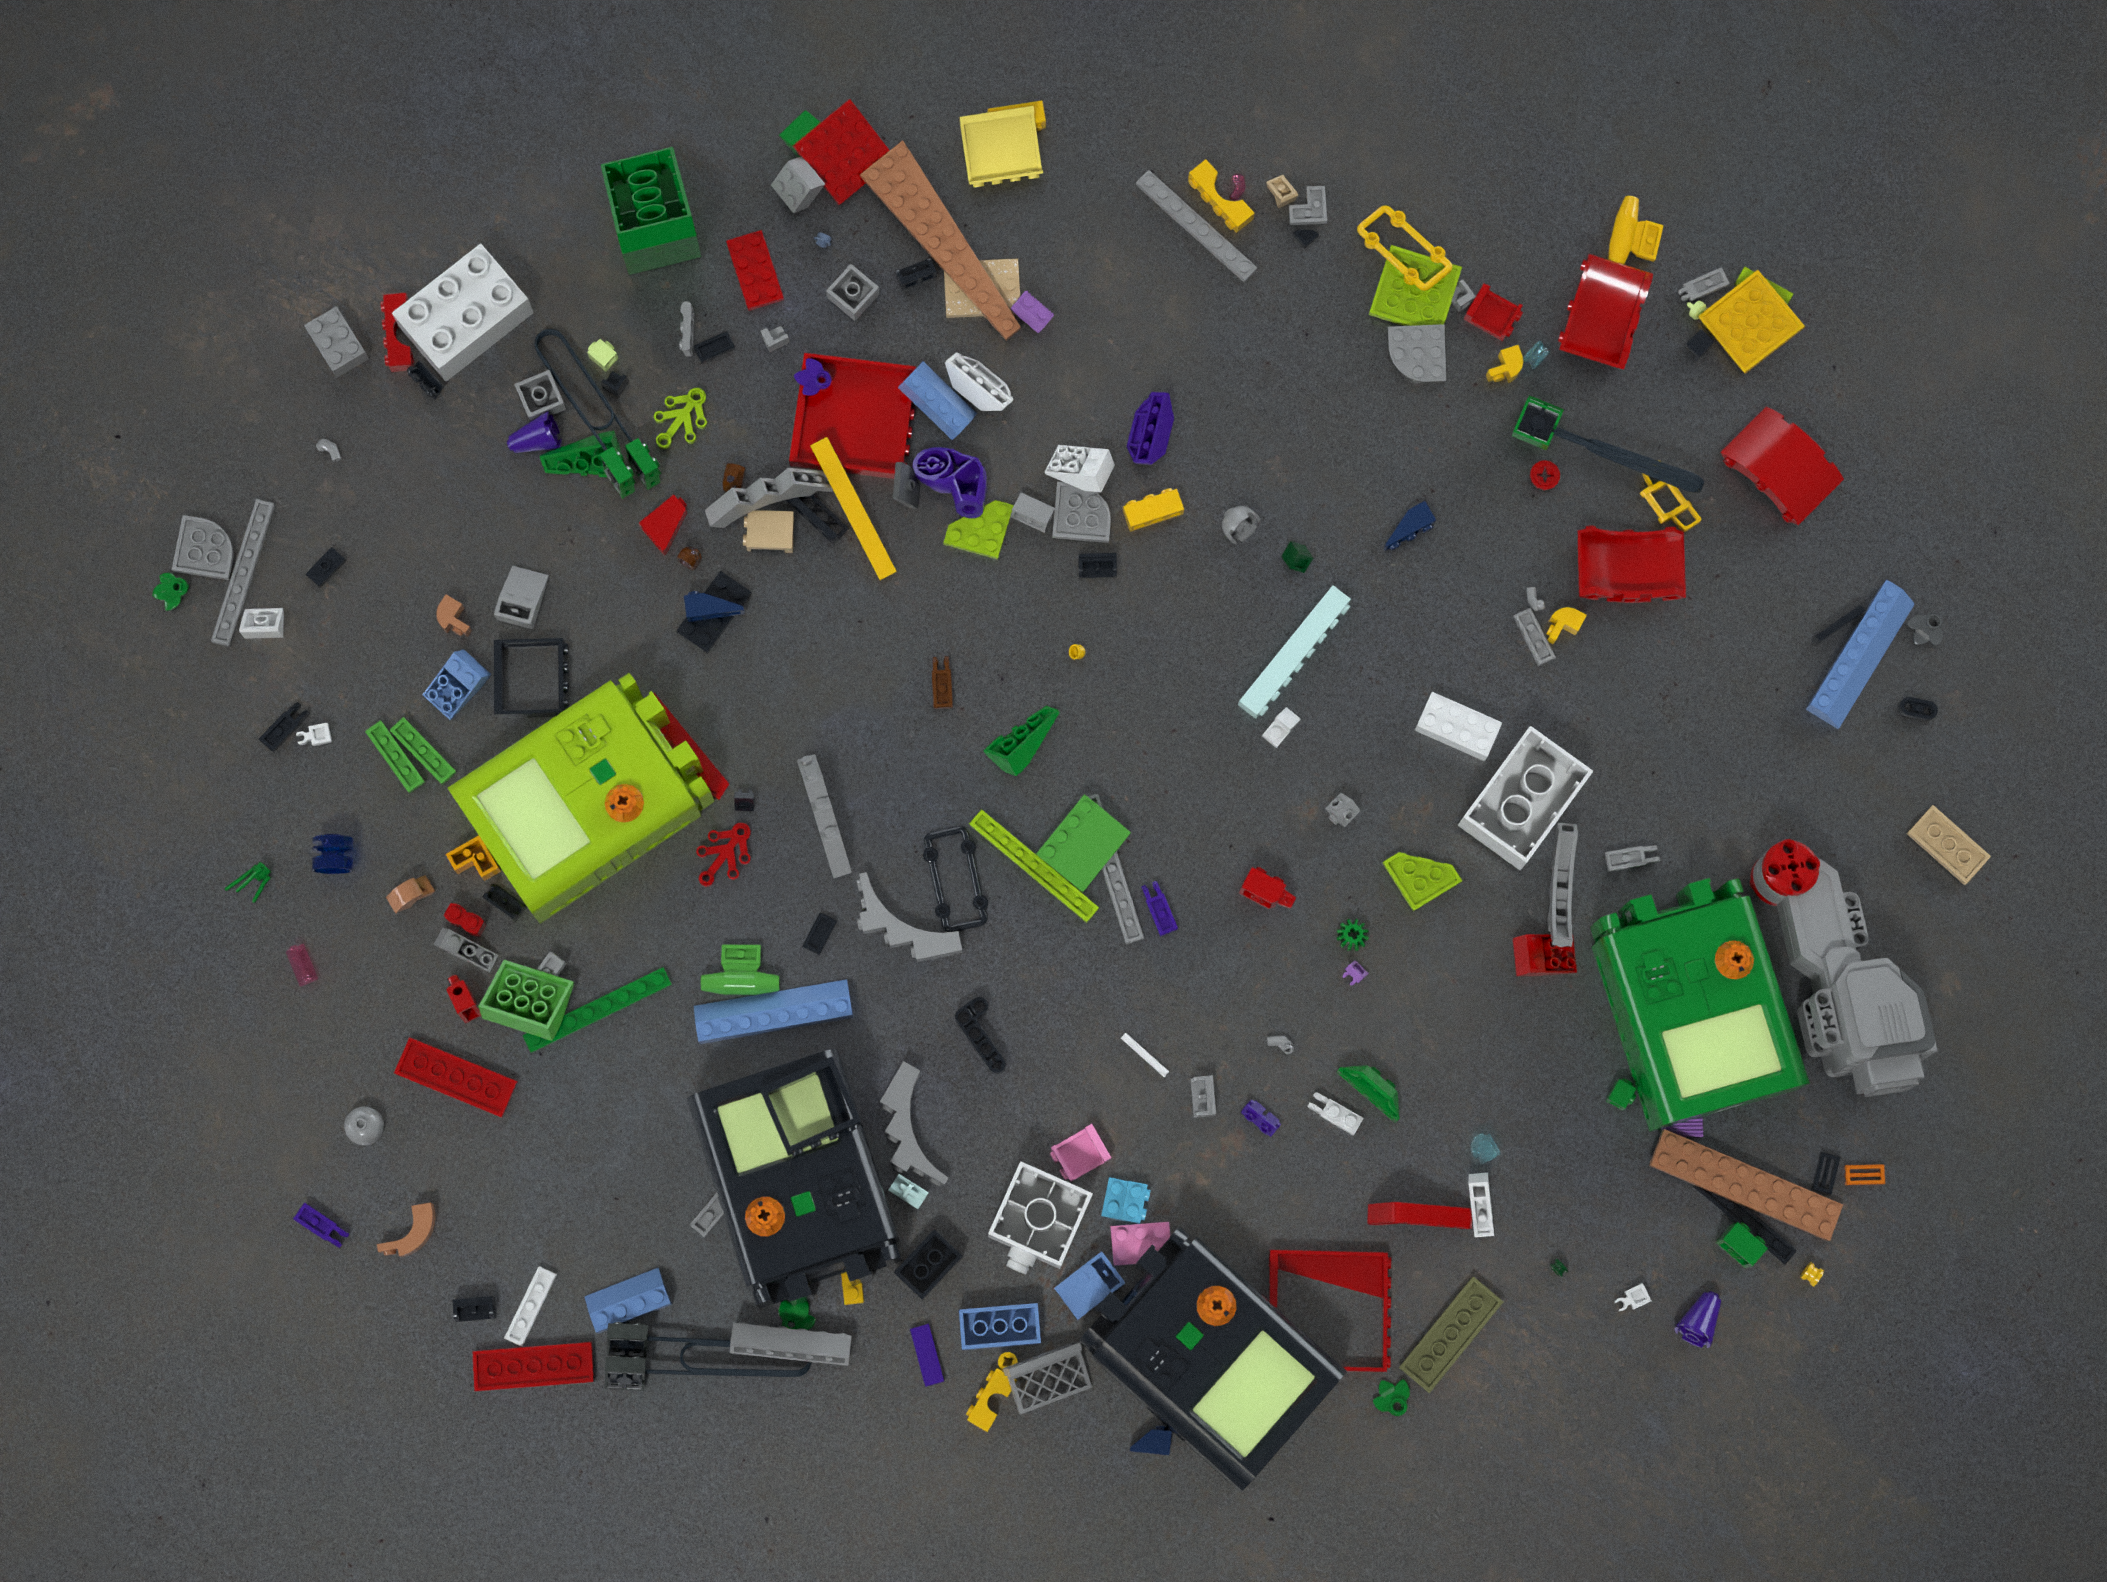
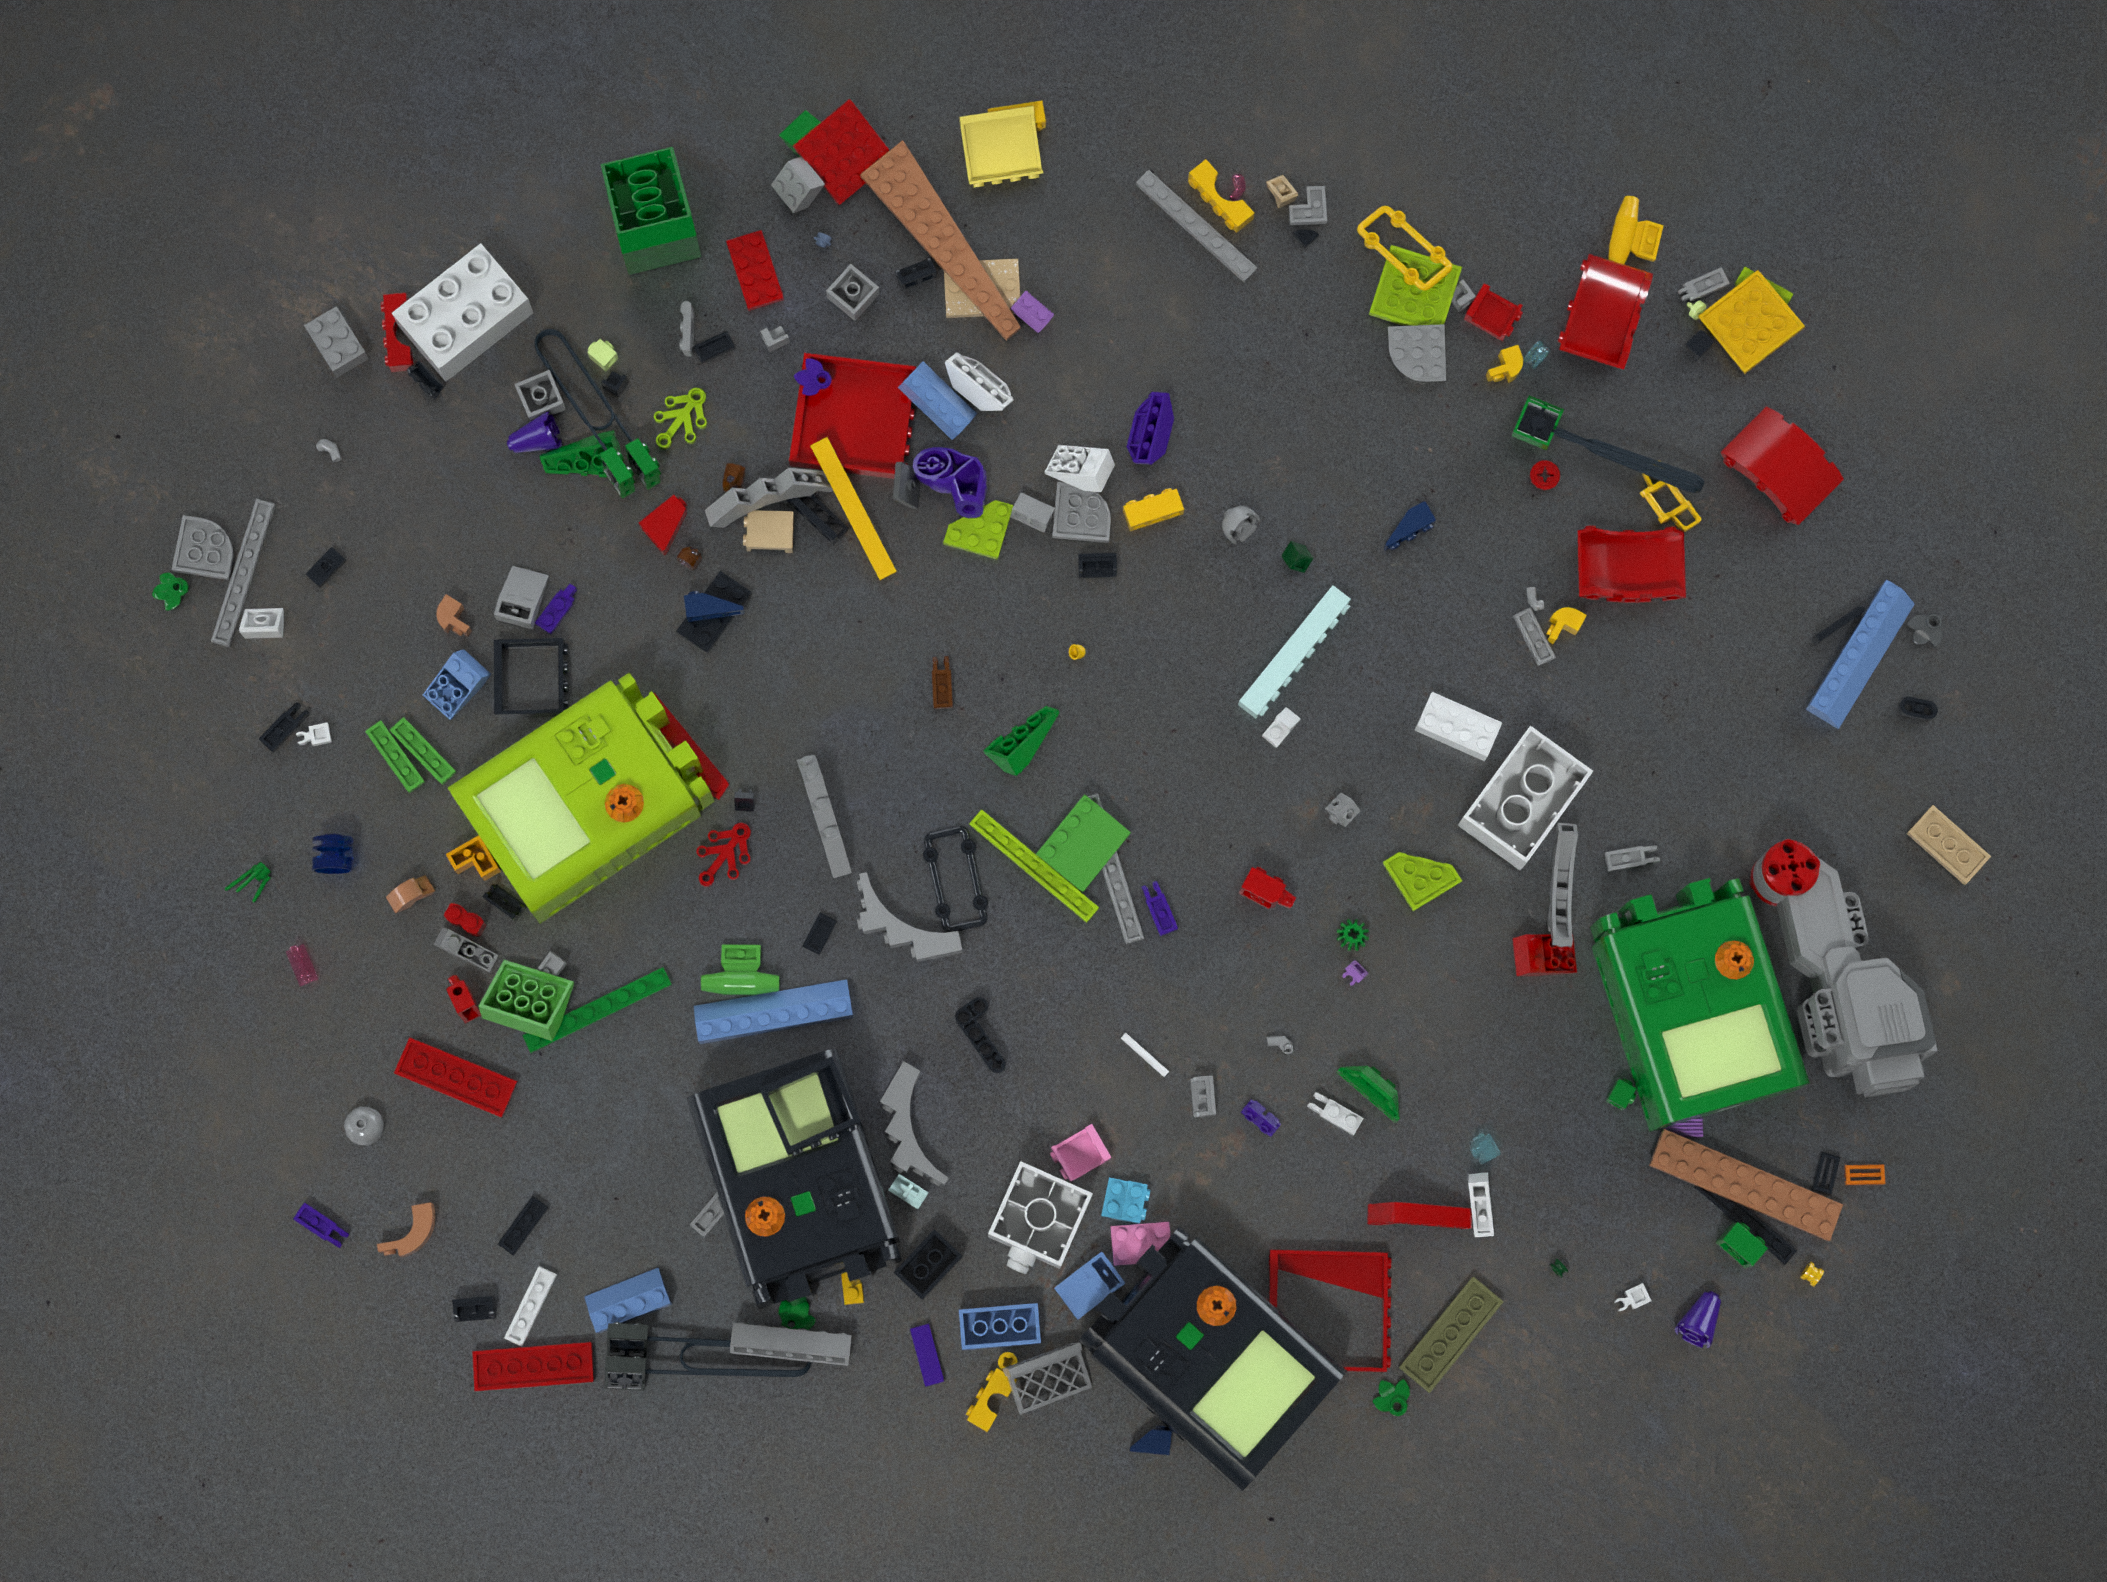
(523, 1226): none -> black tile
(556, 609): none -> dark purple hinge

